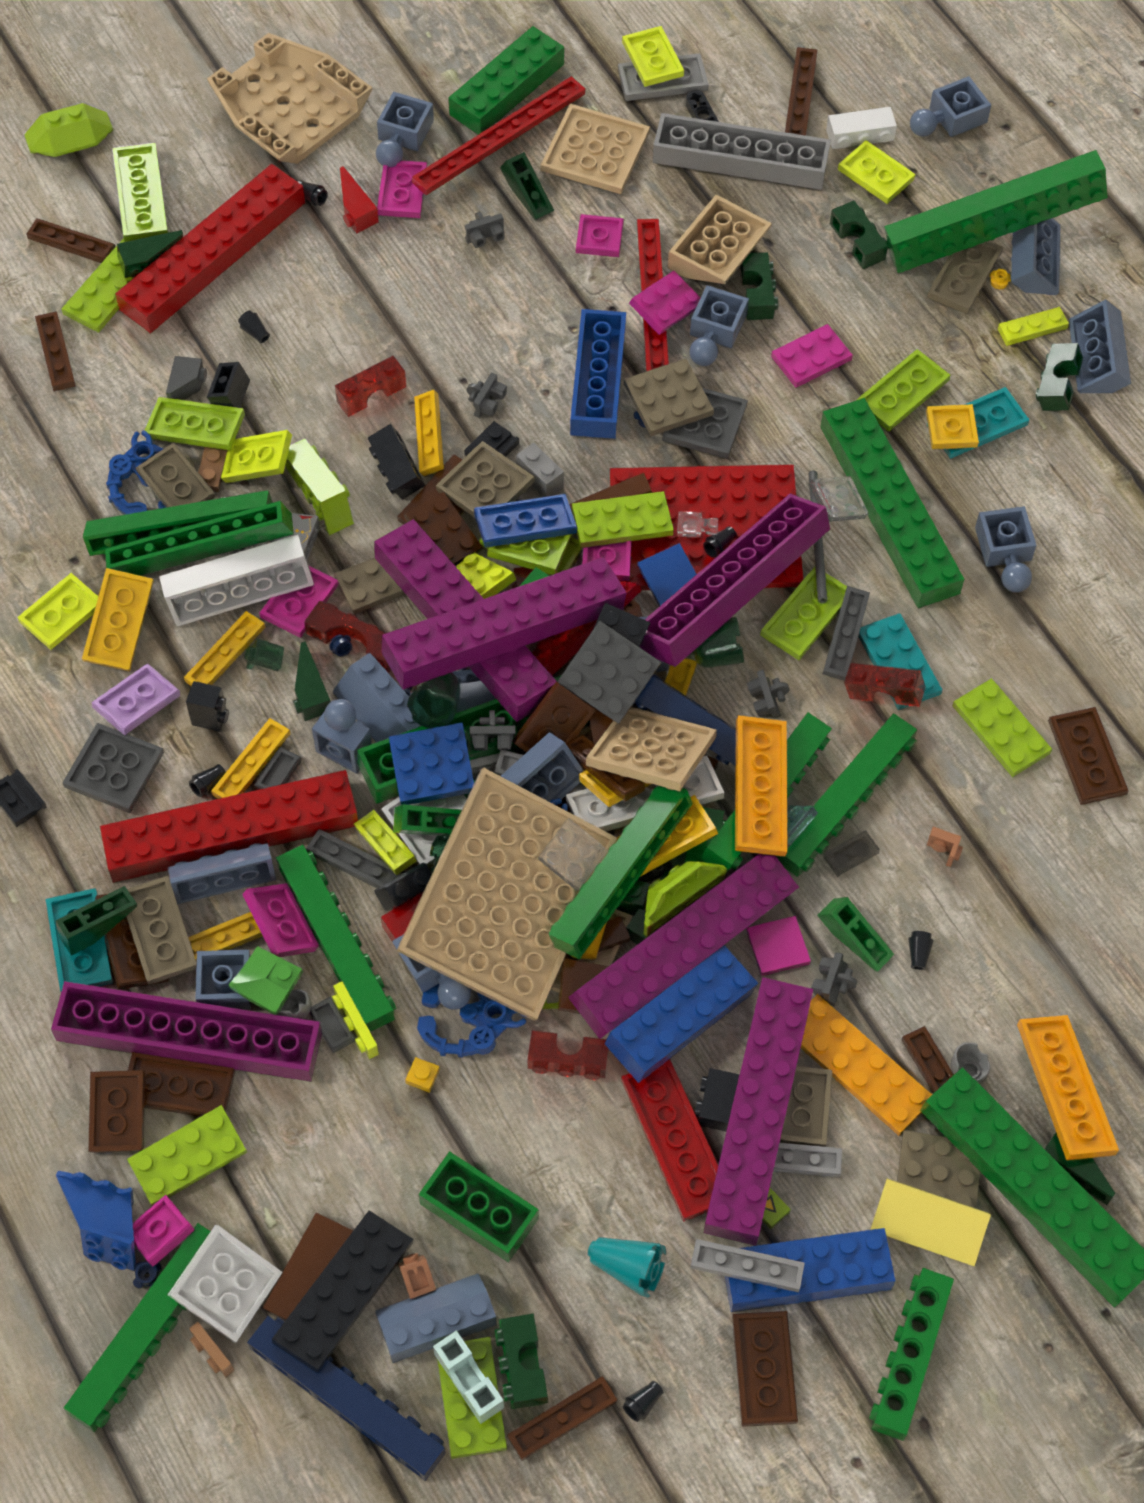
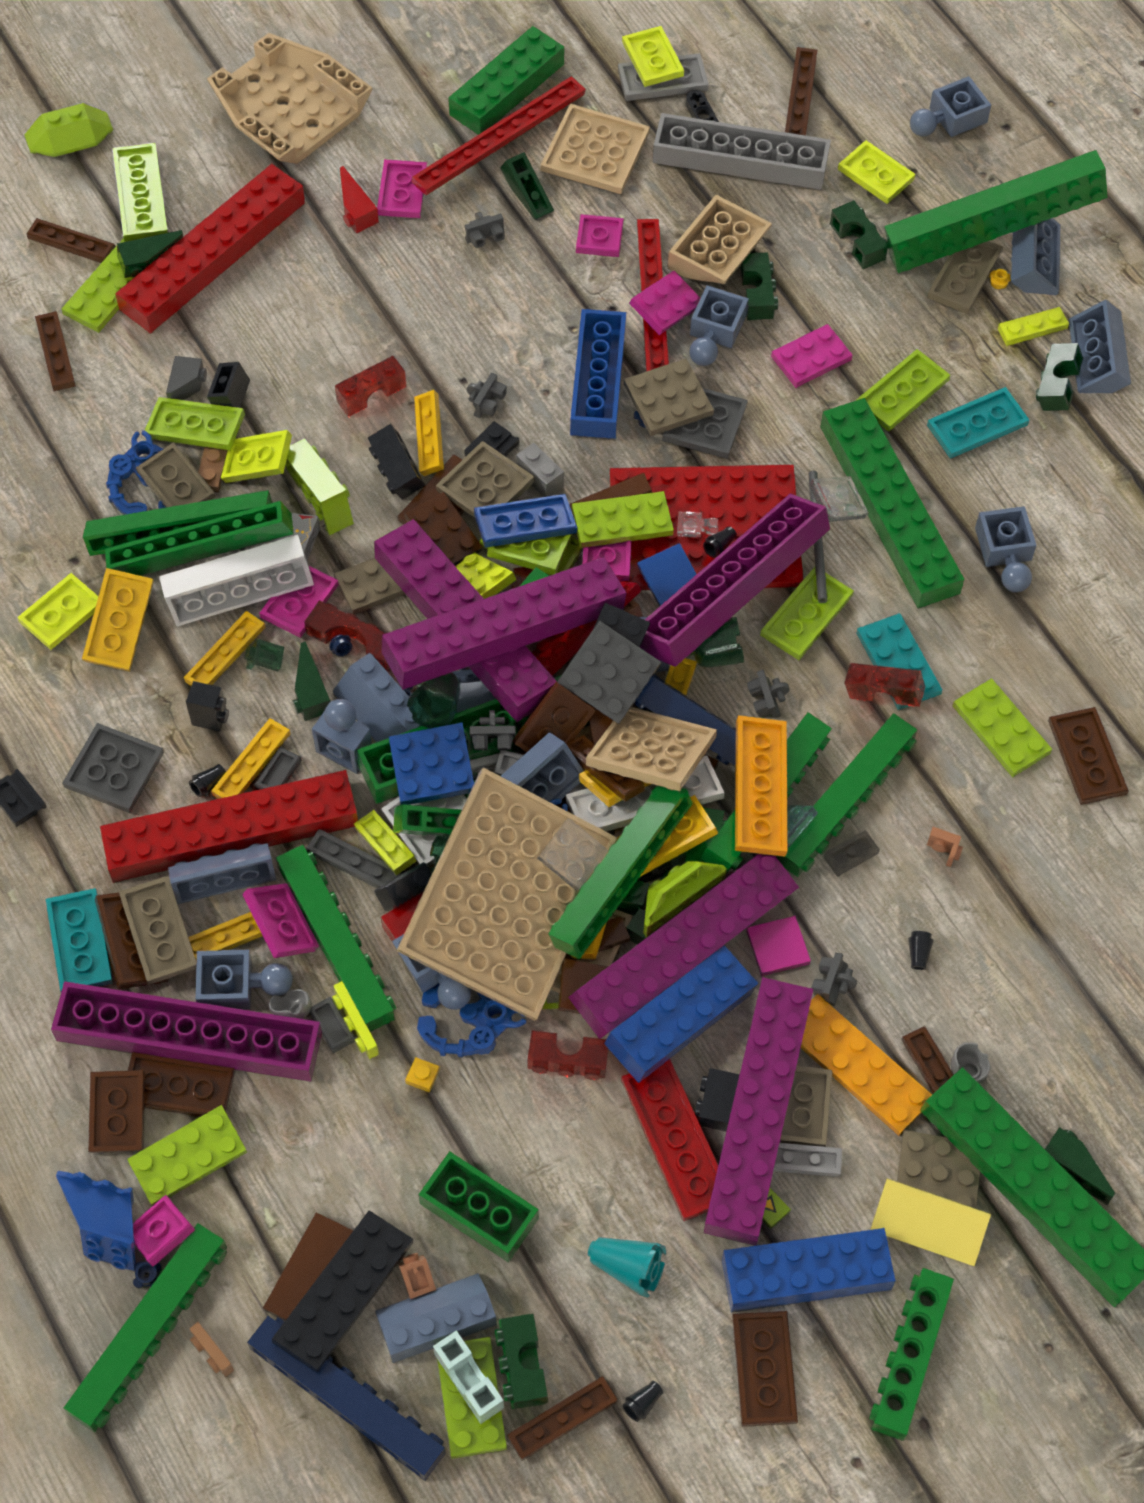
(94, 920): dark green slope -> none
(135, 699): lavender tile -> none
(225, 1283): white plate -> none
(253, 326): black cone -> none
(266, 980): bright green plate -> none
(314, 193): black cone -> none
(400, 125): sand blue brick -> none
(747, 1265): light grey plate -> none
(846, 633): dark grey plate -> none
(855, 932): green slope -> none
(856, 127): white brick -> none
(952, 426): yellow plate -> none
(1067, 1087): light orange plate -> none

